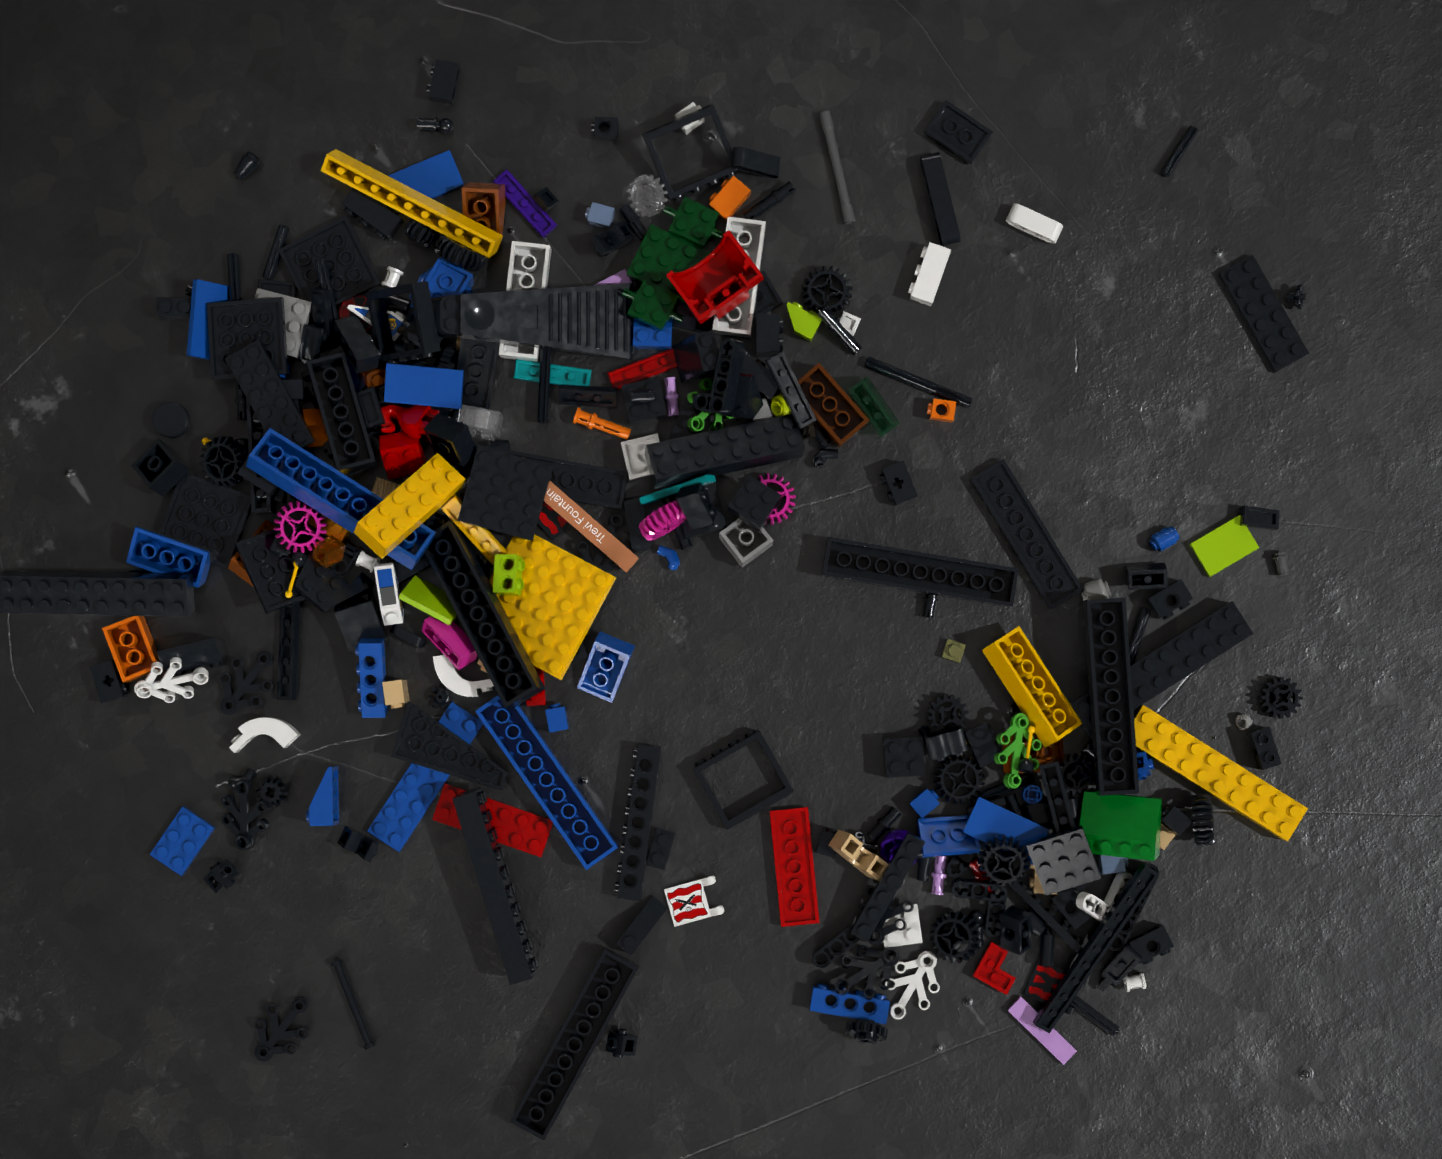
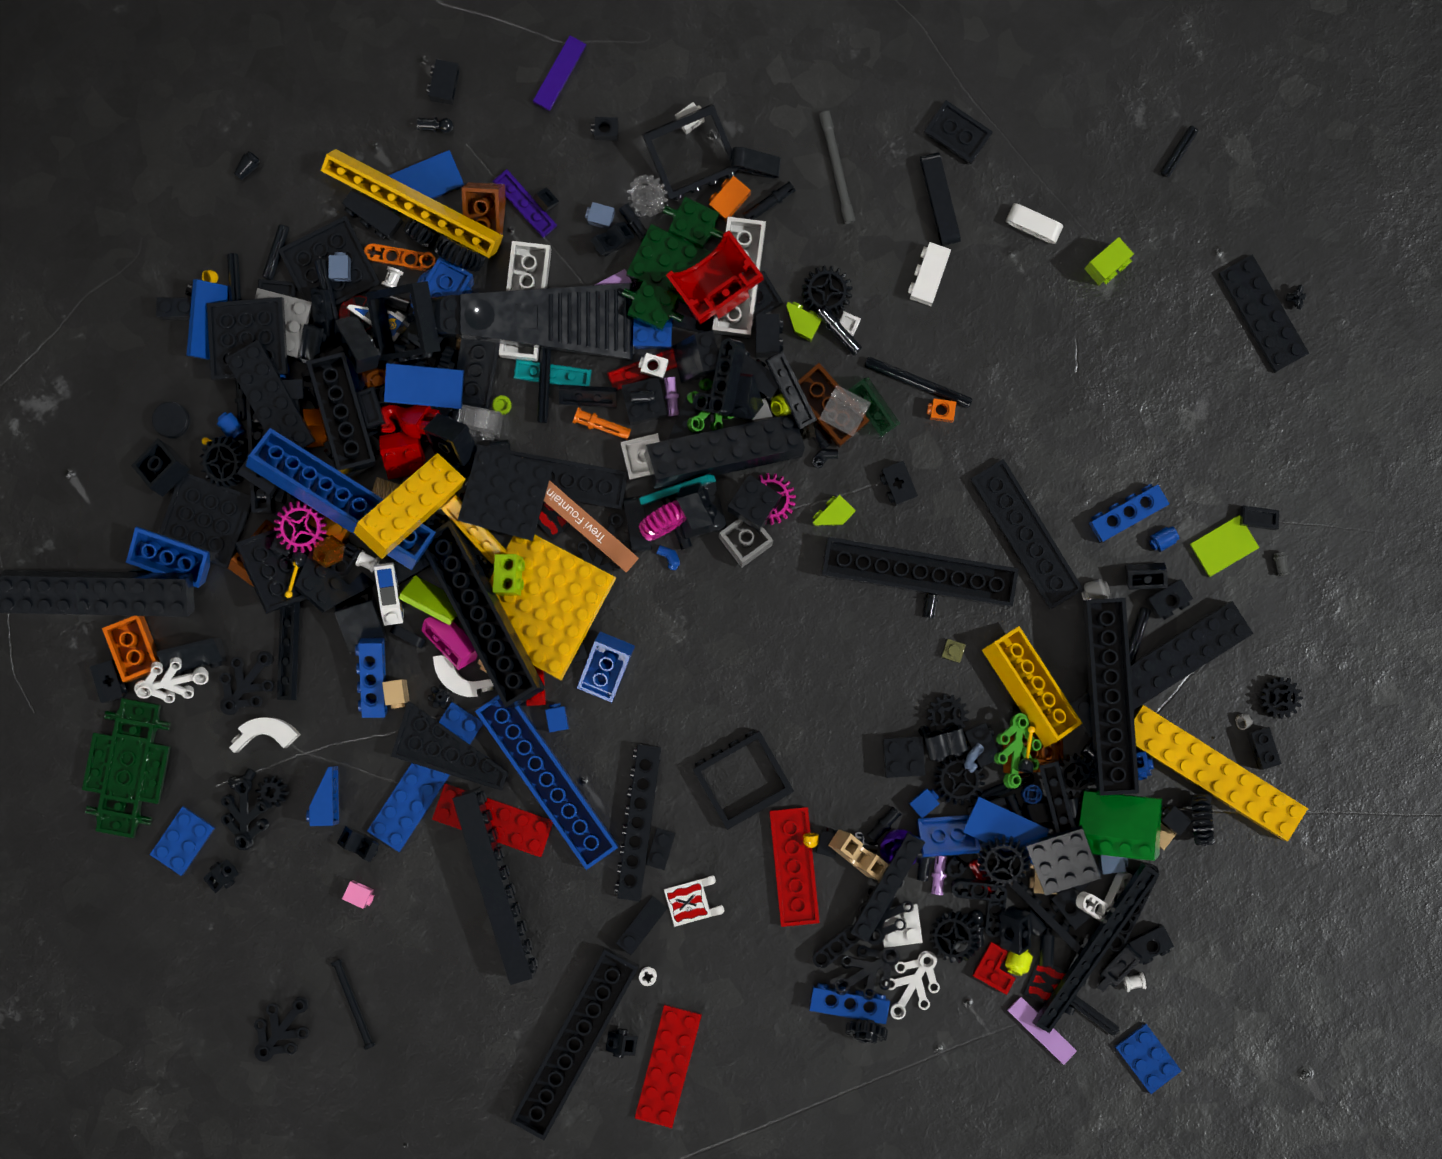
(126, 768): none -> dark green piece
(210, 276): none -> yellow hinge
(230, 425): none -> blue brick
(339, 267): none -> sand blue brick
(358, 894): none -> bright pink brick
(401, 255): none -> orange beam
(502, 404): none -> lime tile
(559, 73): none -> dark purple tile
(645, 982): none -> white bush
(659, 372): none -> white brick
(668, 1066): none -> red plate
(811, 839): none -> yellow hinge
(835, 514): none -> lime slope
(844, 410): none -> clear hinge
(972, 756): none -> sand blue arm
(1018, 964): none -> neon yellow head
(1111, 259): none -> lime brick
(1148, 1058): none -> blue plate
(1156, 502): none -> blue brick

